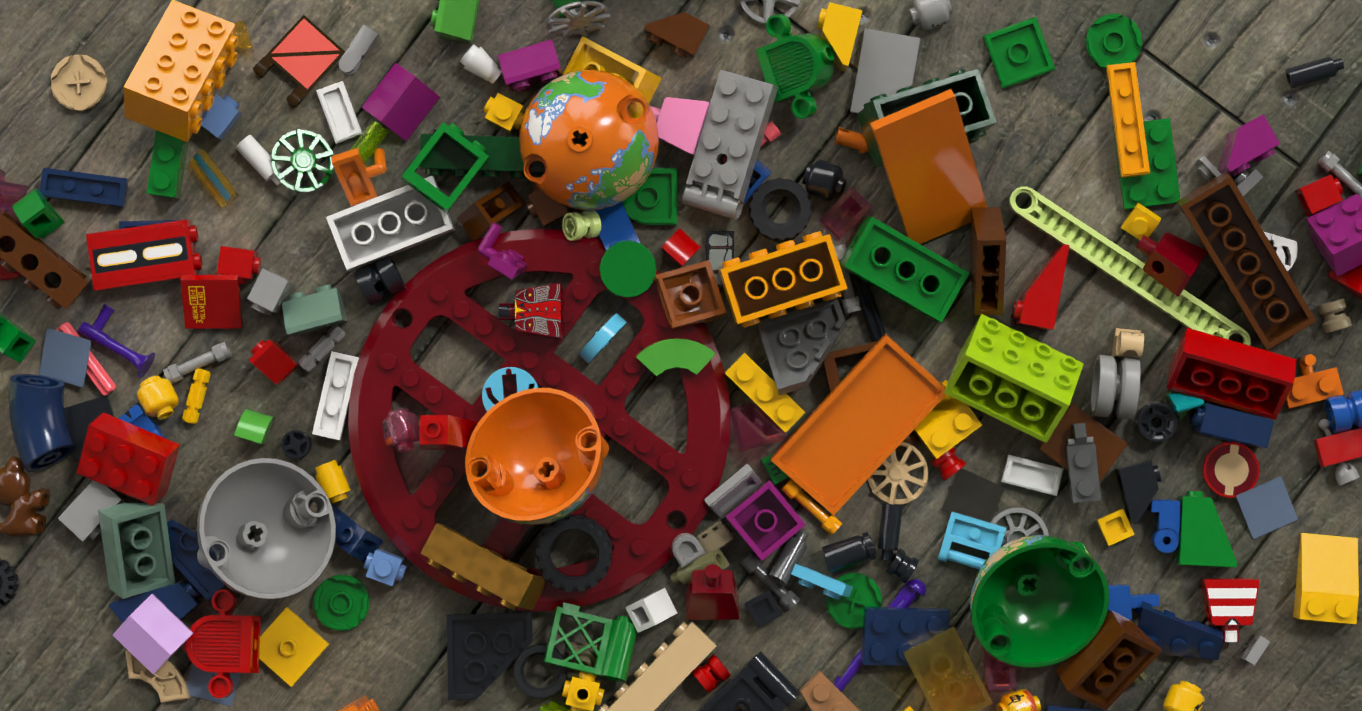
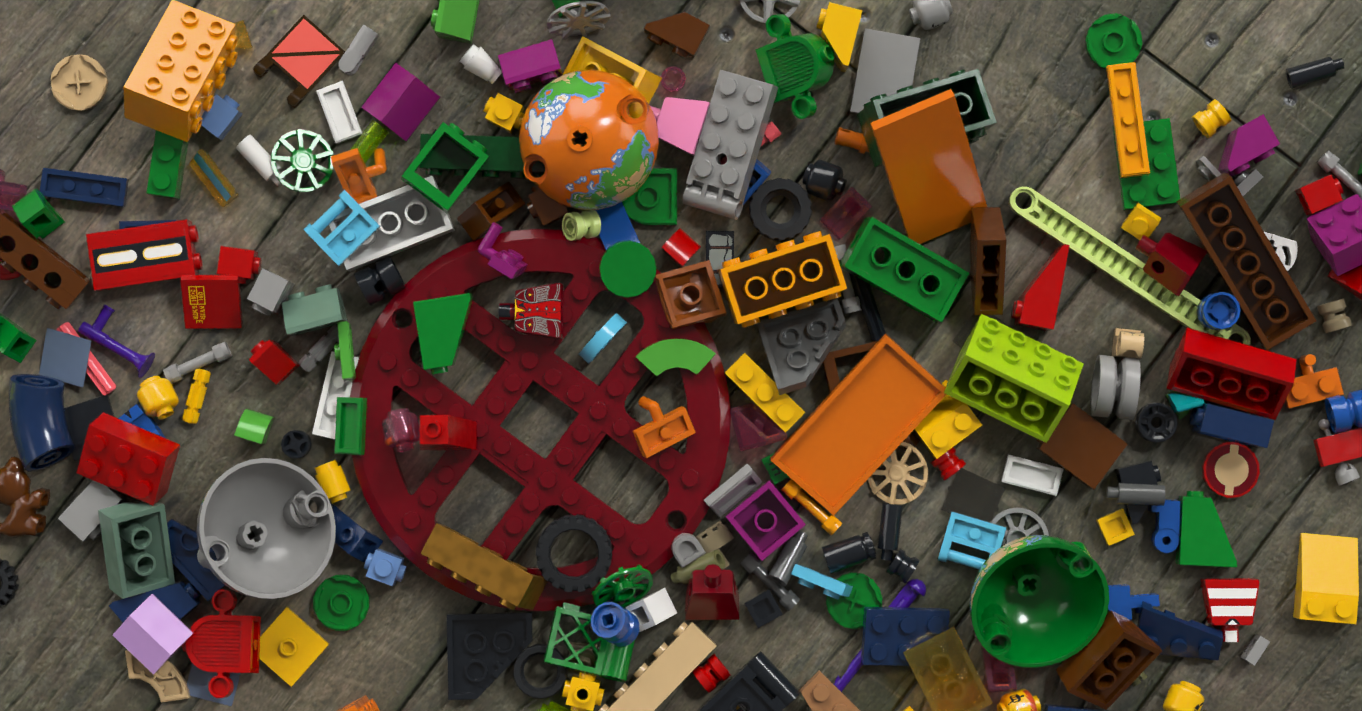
(344, 351): none -> bright green plate
(348, 235): none -> medium azure plate
(350, 425): none -> green tile
(441, 329): none -> green slope
(495, 382): medium azure piece -> none
(544, 452): orange piece -> none
(615, 624): none -> blue wheel
(623, 588): none -> green wheel
(663, 430): none -> orange plate
(670, 87): none -> clear pink bush
(1018, 52): green tile -> none
(1082, 466): dark grey hinge -> none
(1137, 494): none -> dark grey cylinder
(1210, 120): none -> yellow wheel
(1218, 311): none -> blue wheel
(1267, 507): sand blue sticker -> none

